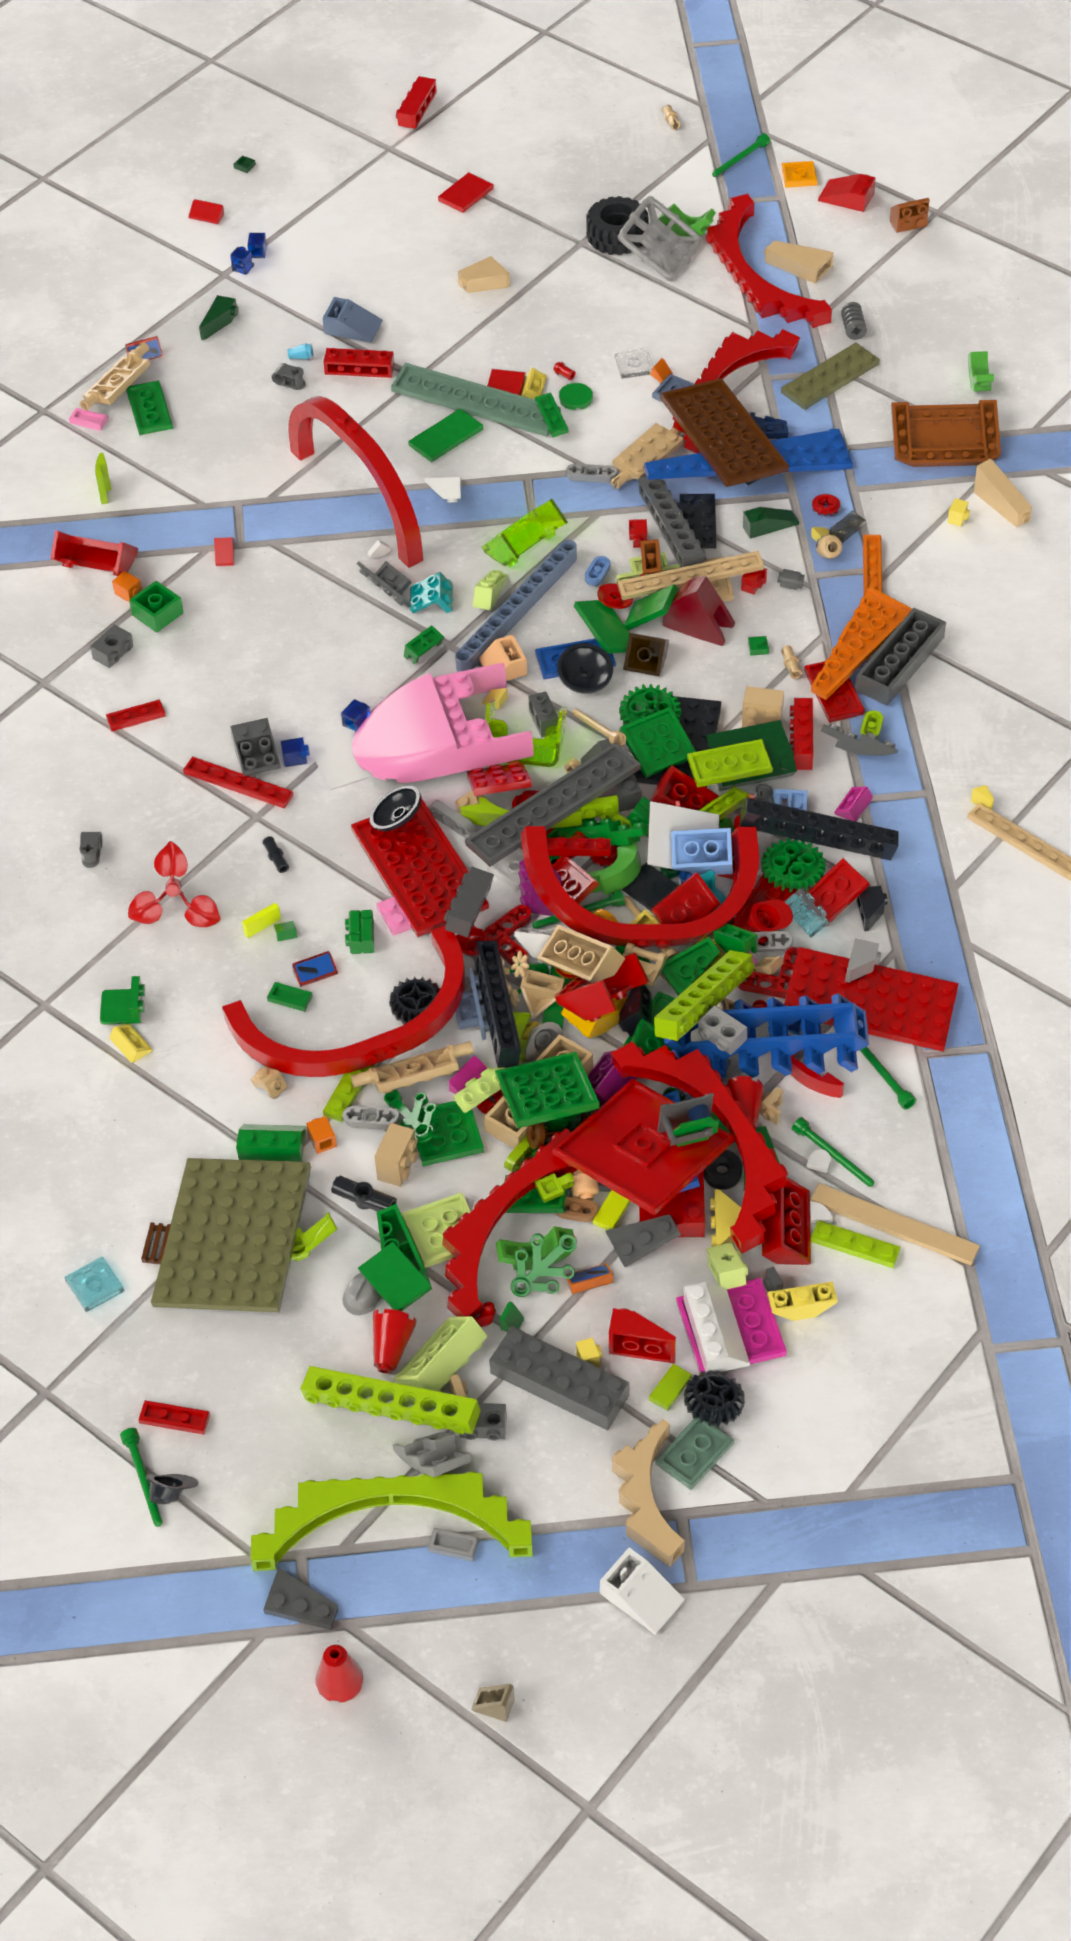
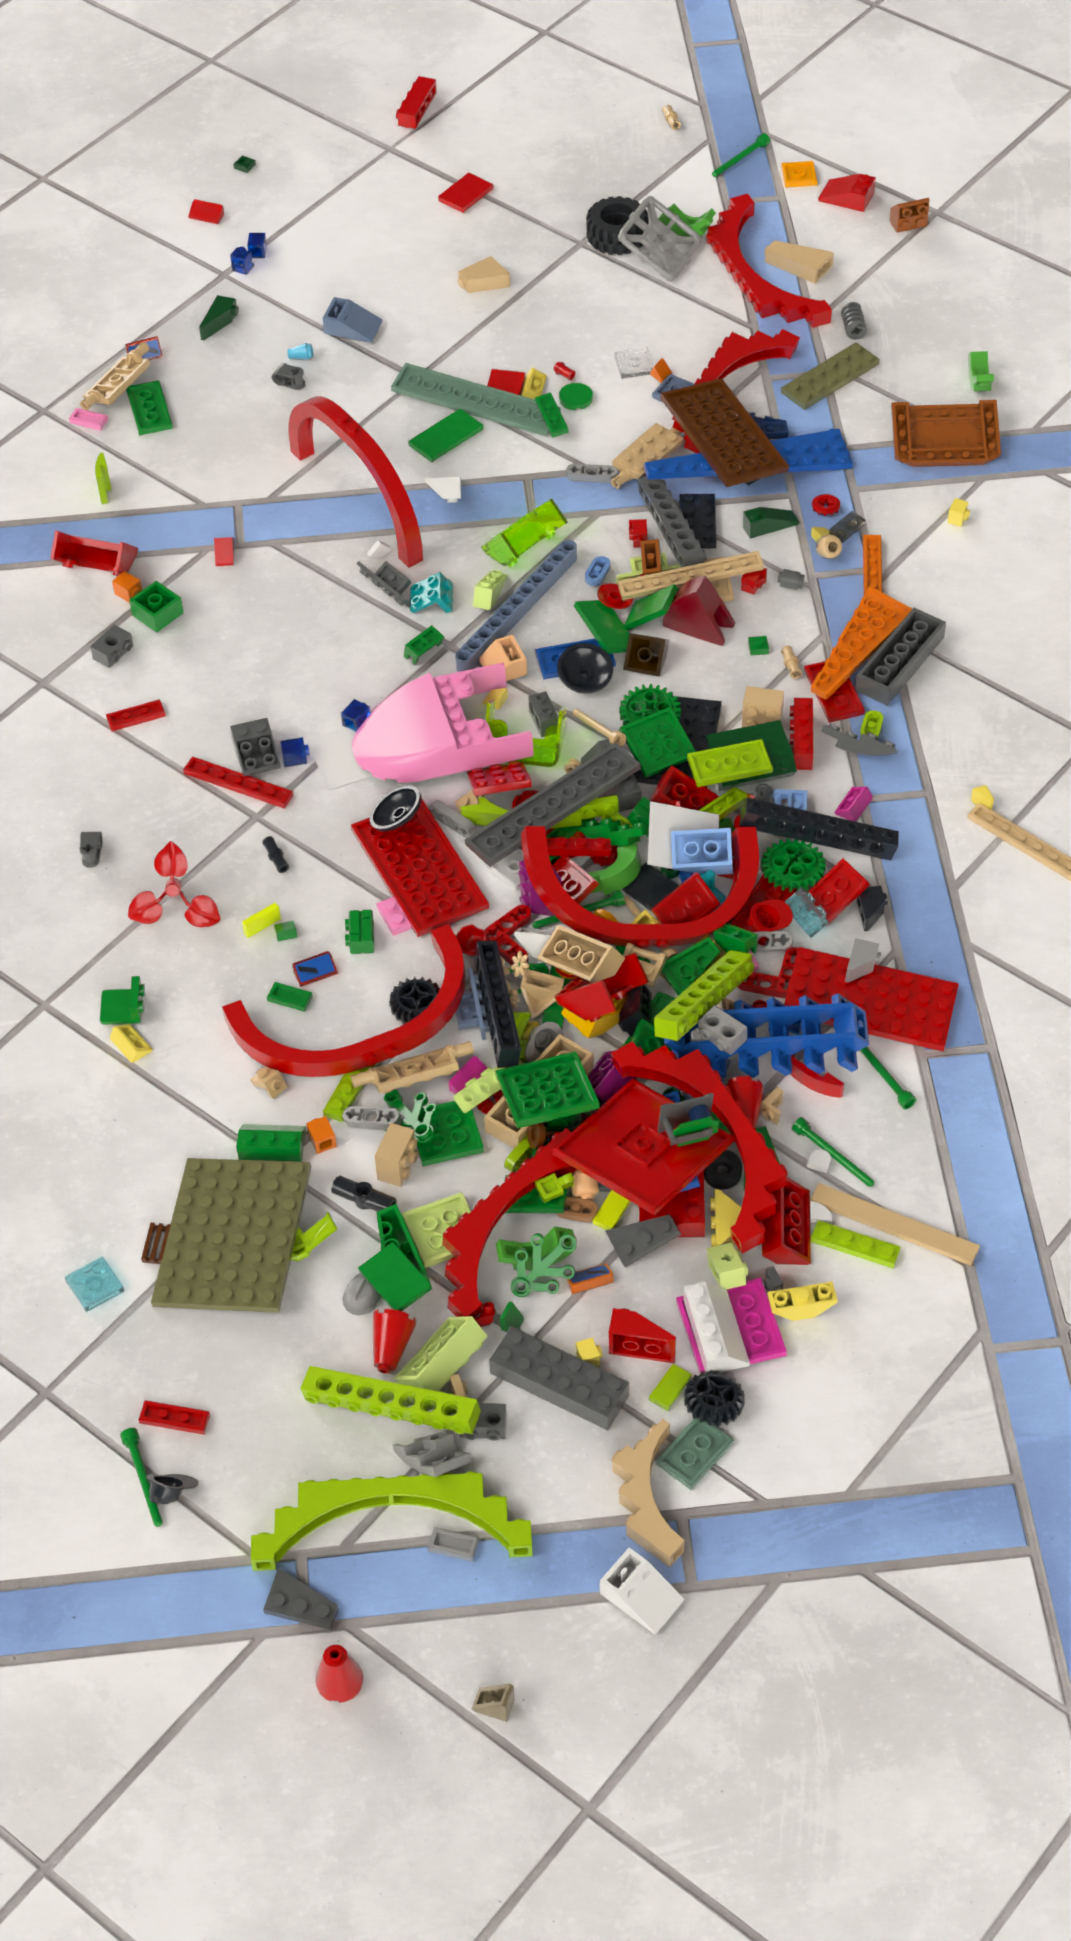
(359, 362): red brick -> none
(468, 901): dark grey brick -> none
(769, 965): tan plate -> none
(1001, 494): tan slope -> none

